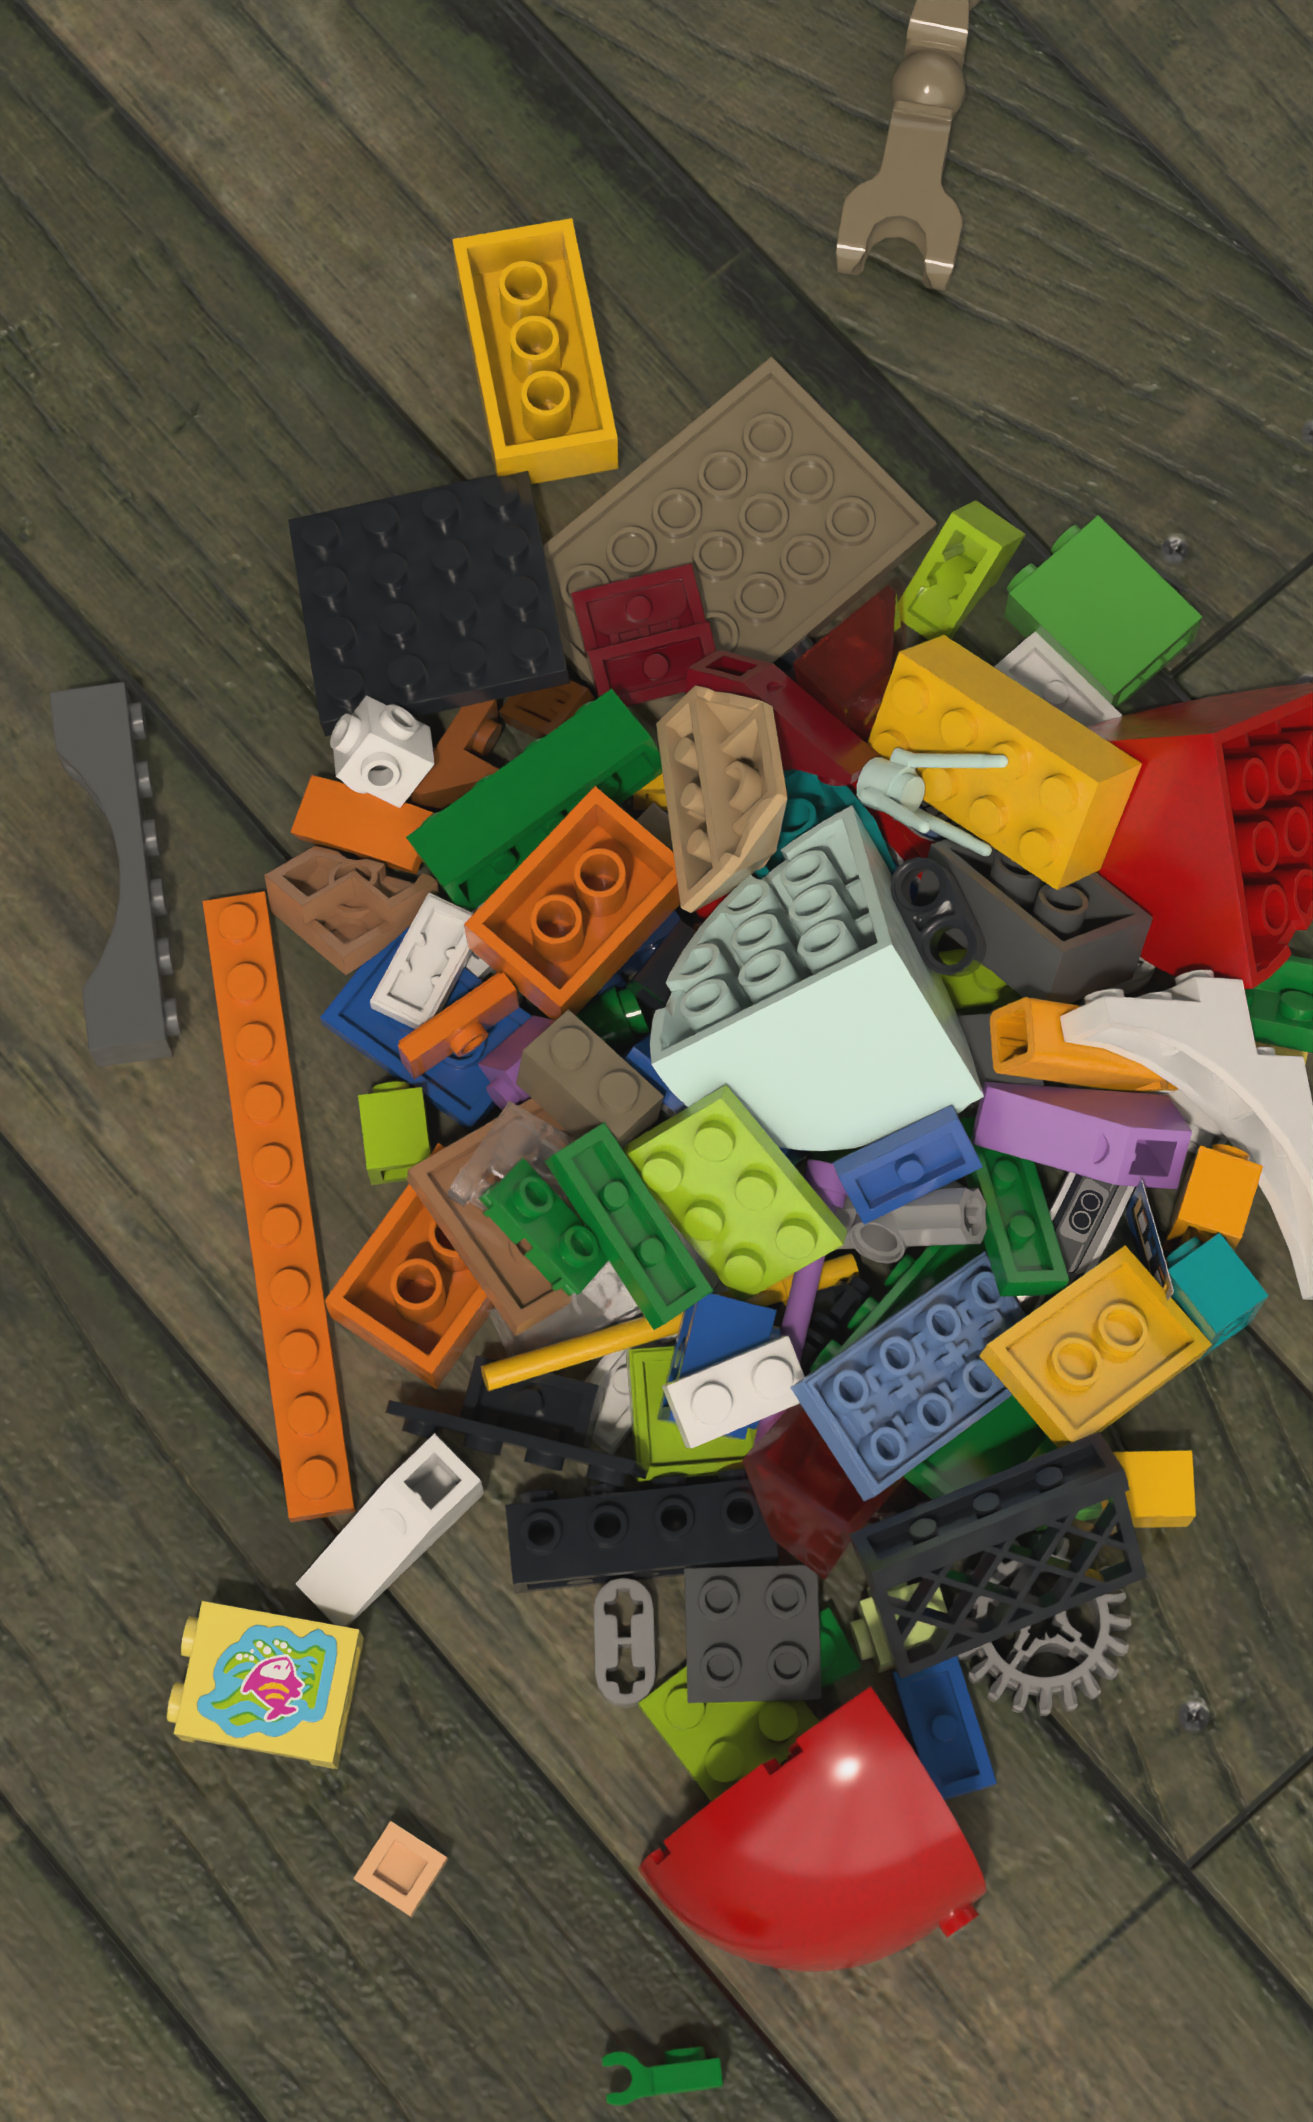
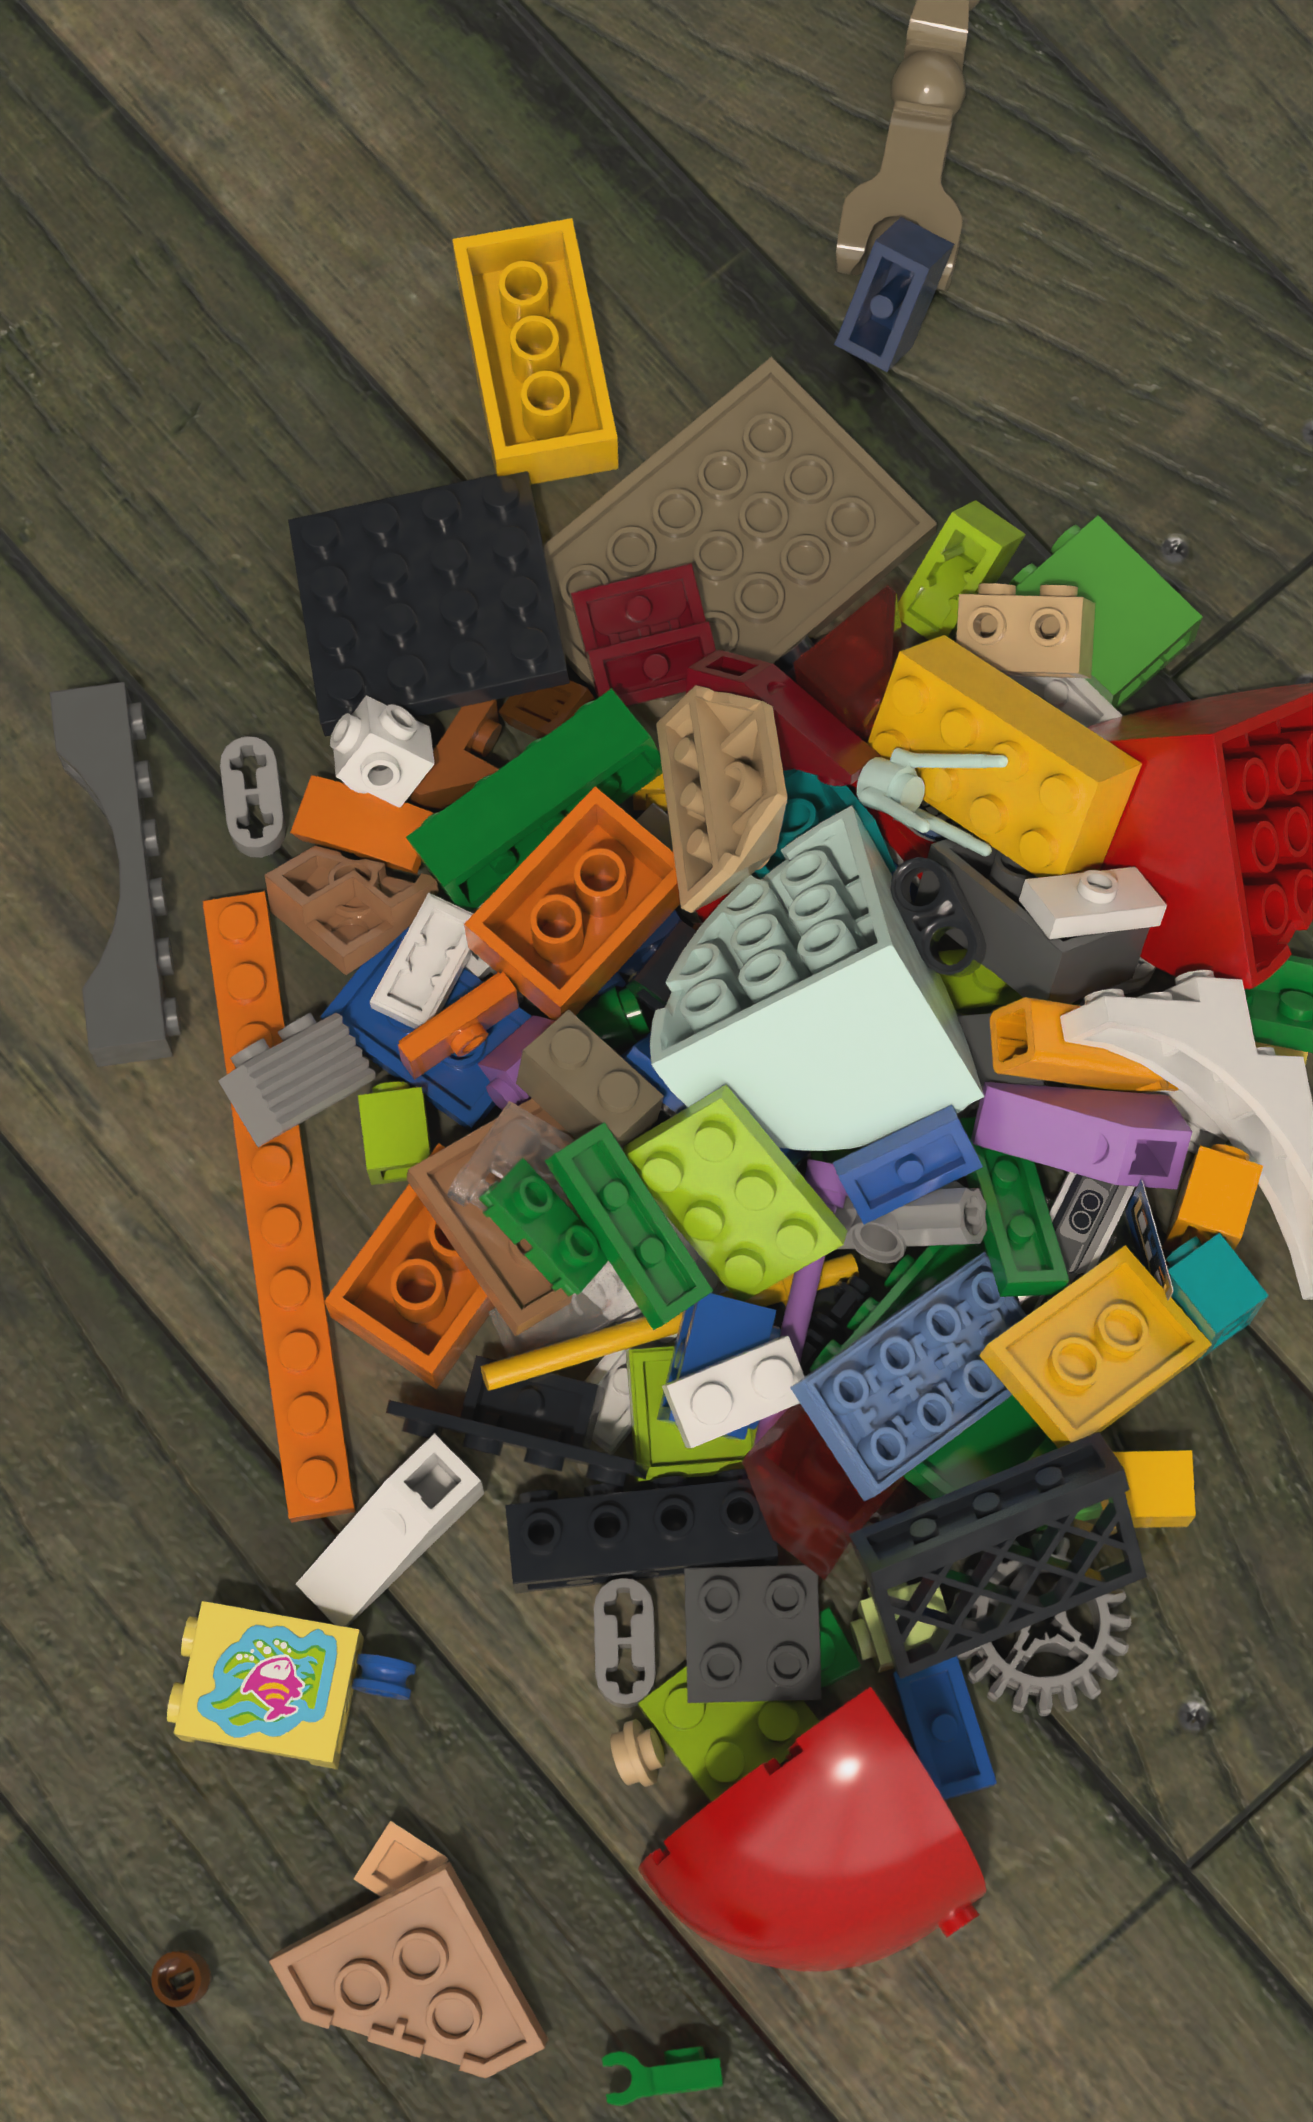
(174, 1965): none -> reddish brown hinge
(266, 795): none -> light grey beam
(295, 1078): none -> light grey brick
(384, 1676): none -> blue bush
(415, 1979): none -> medium nougat plate
(637, 1753): none -> tan plate
(894, 294): none -> dark blue brick
(1029, 633): none -> tan brick
(1092, 902): none -> white plate

